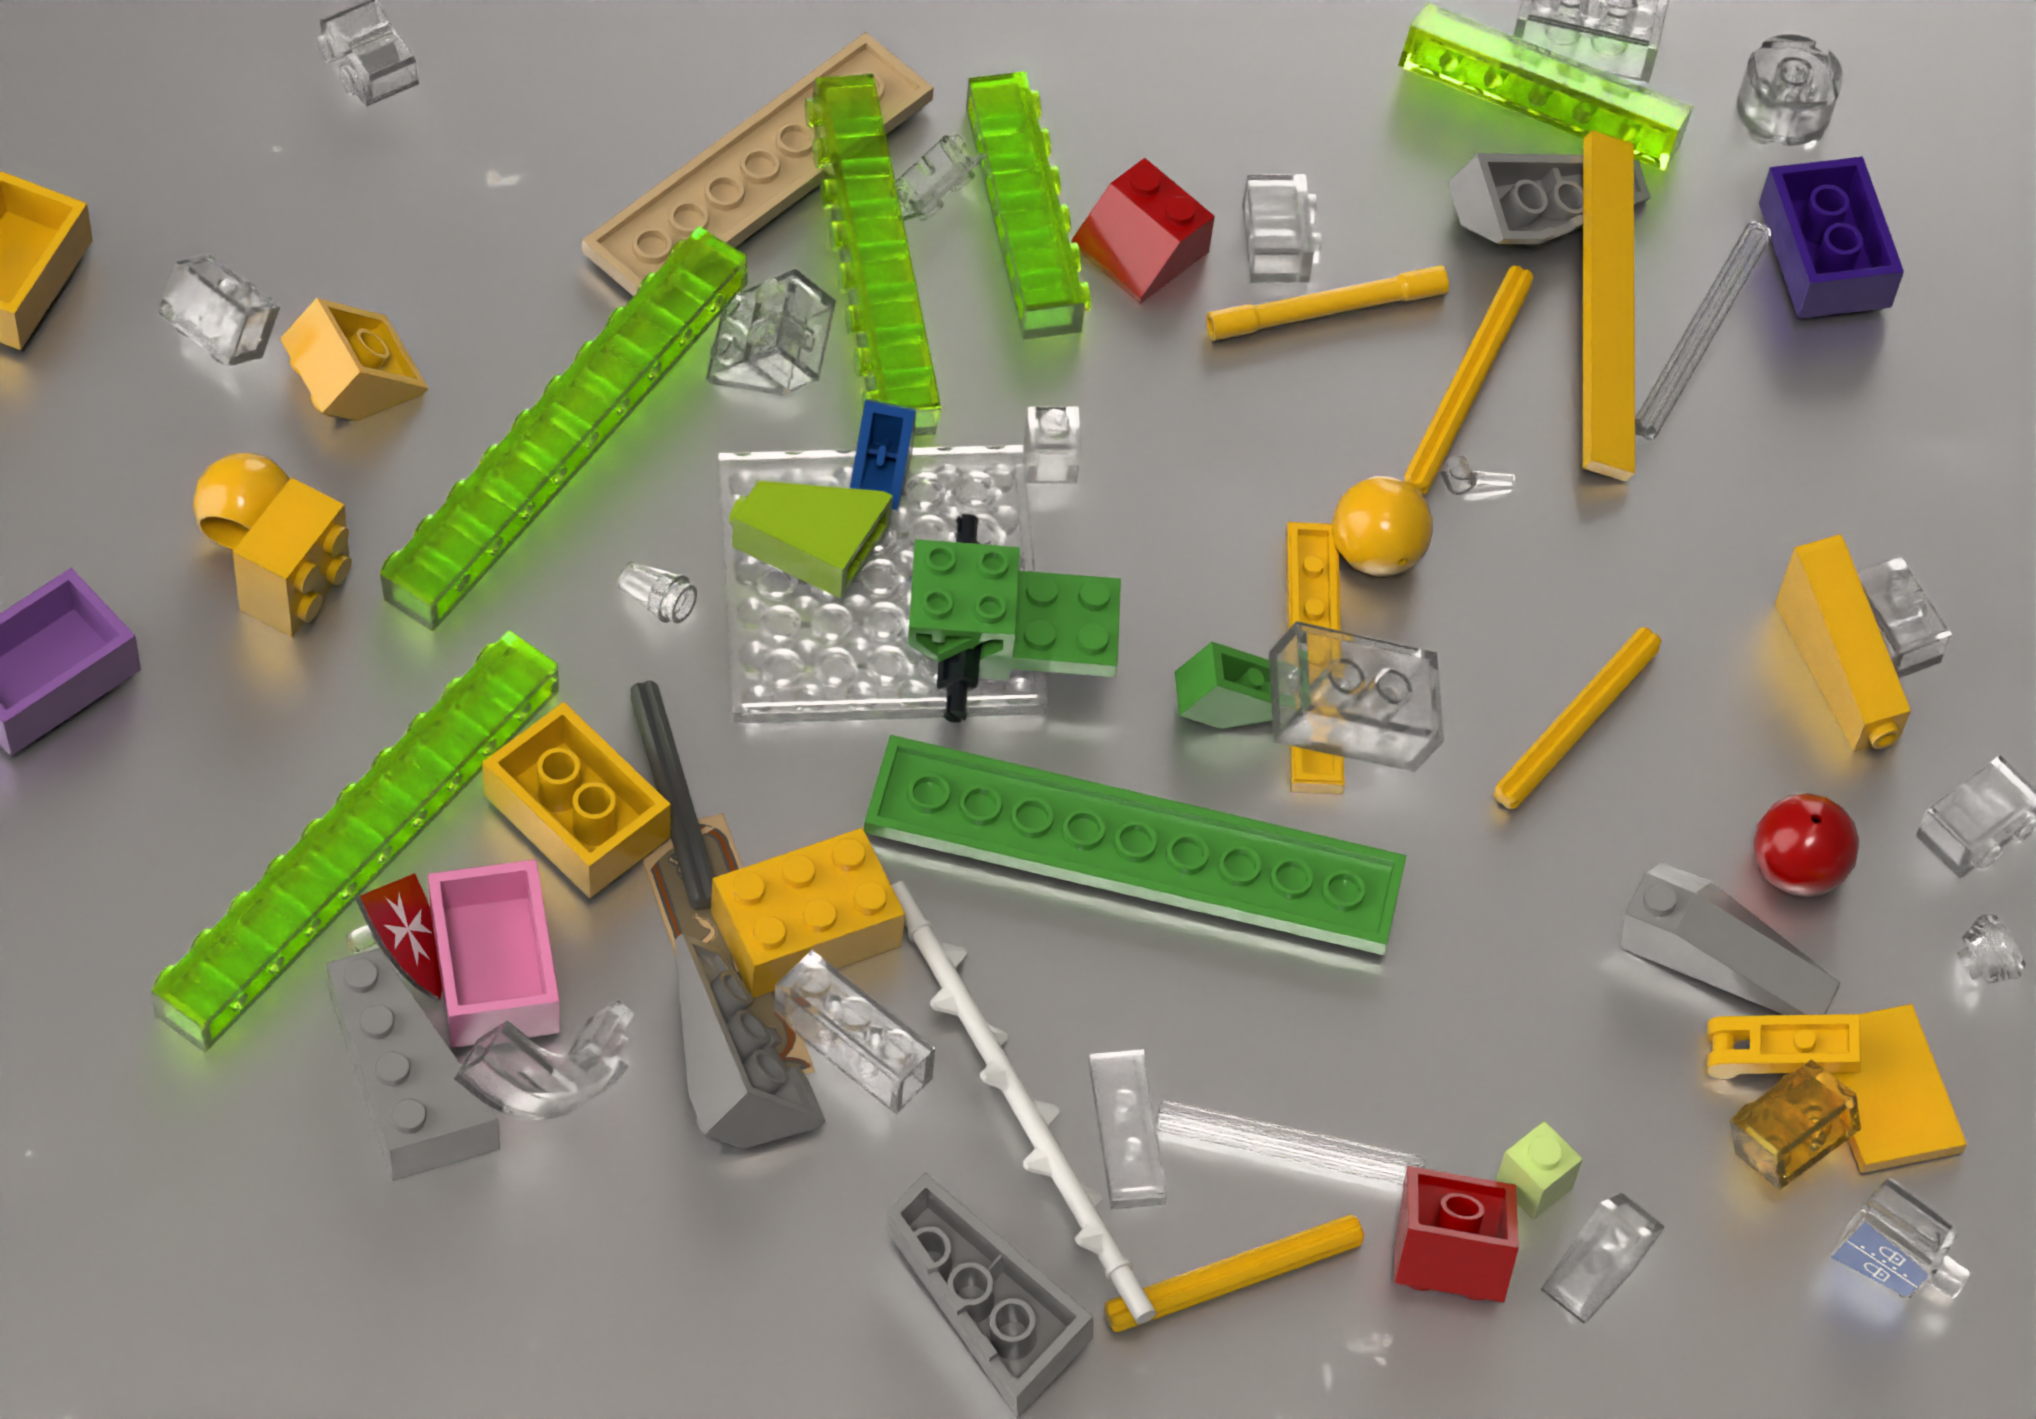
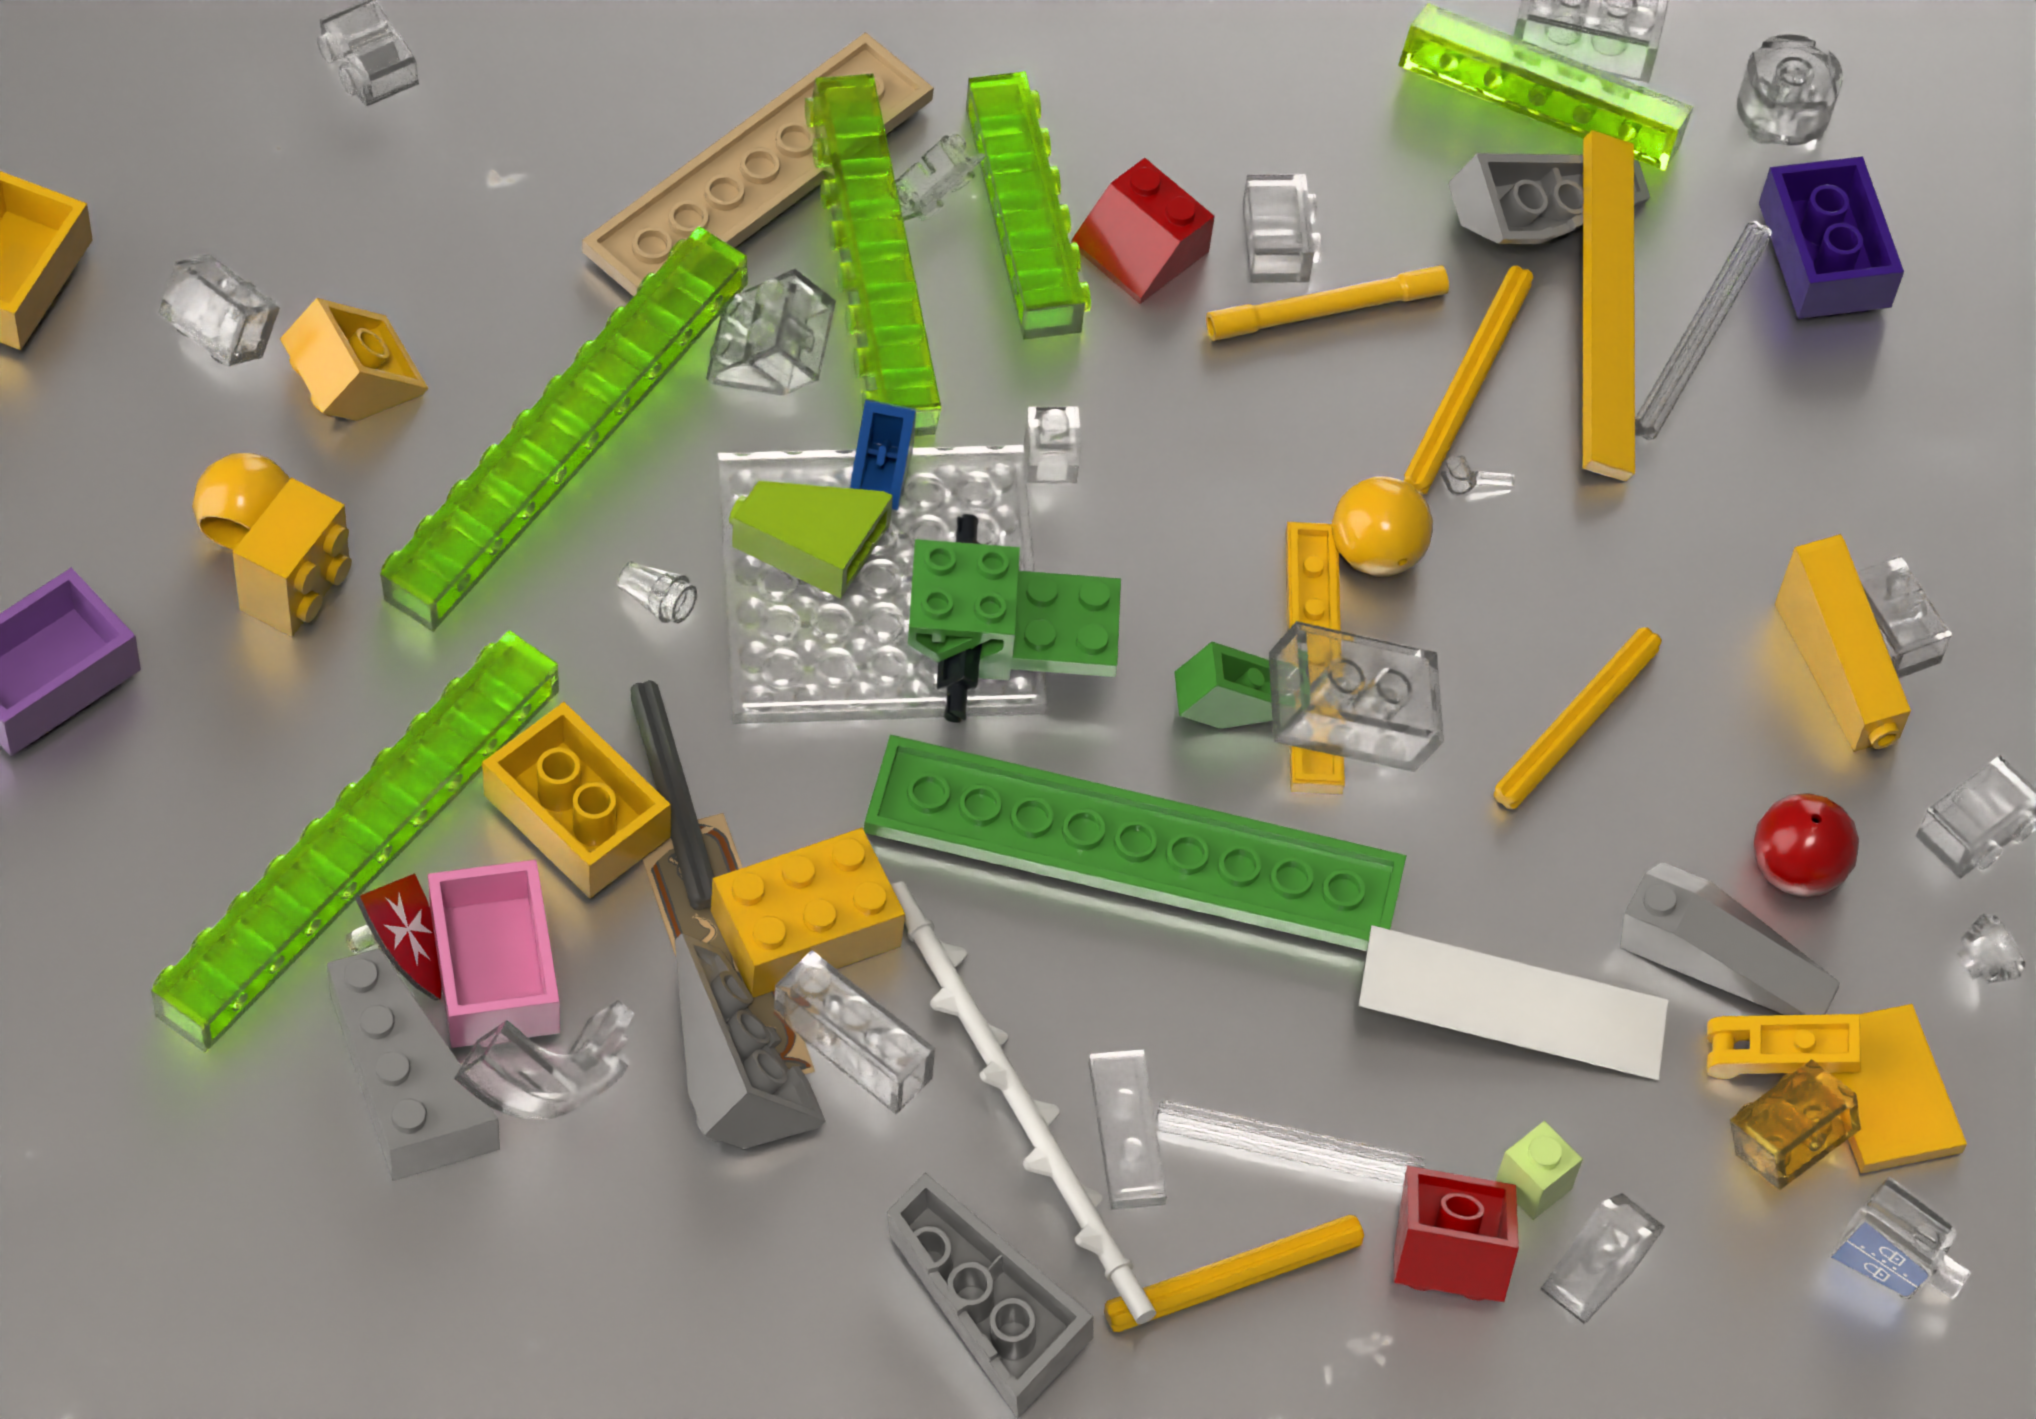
(1514, 1002): none -> white sticker

